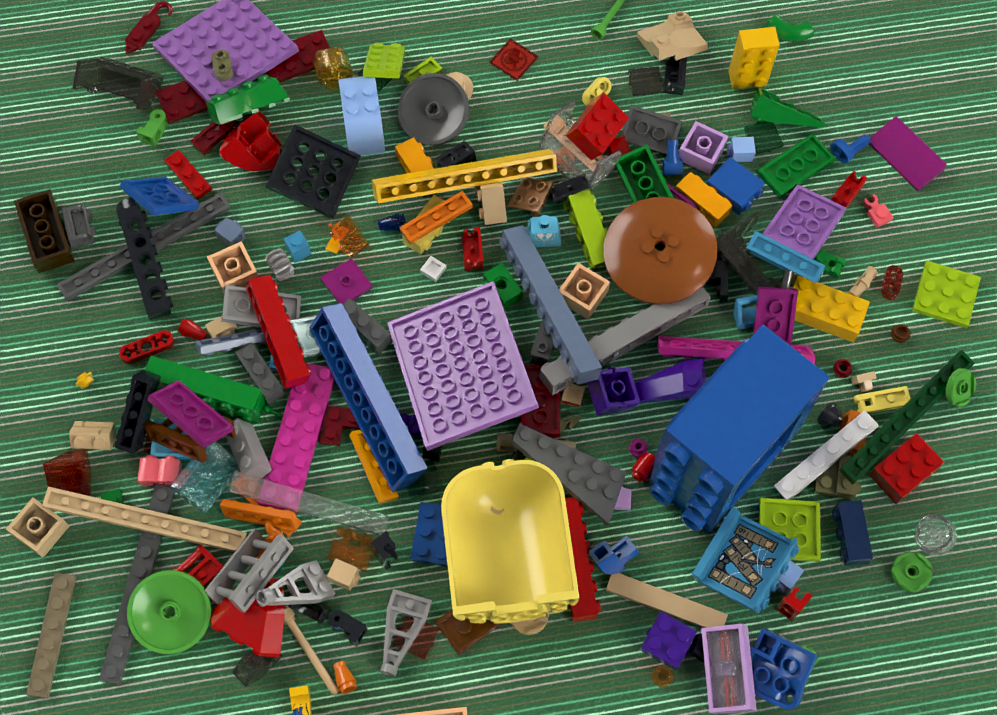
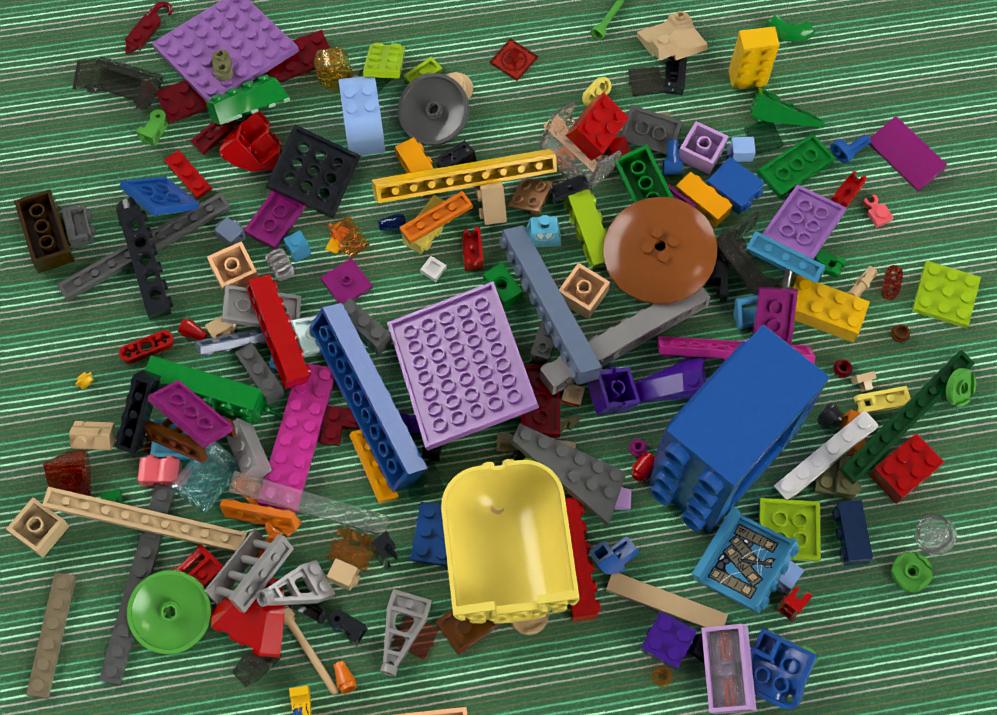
(274, 220): none -> magenta plate

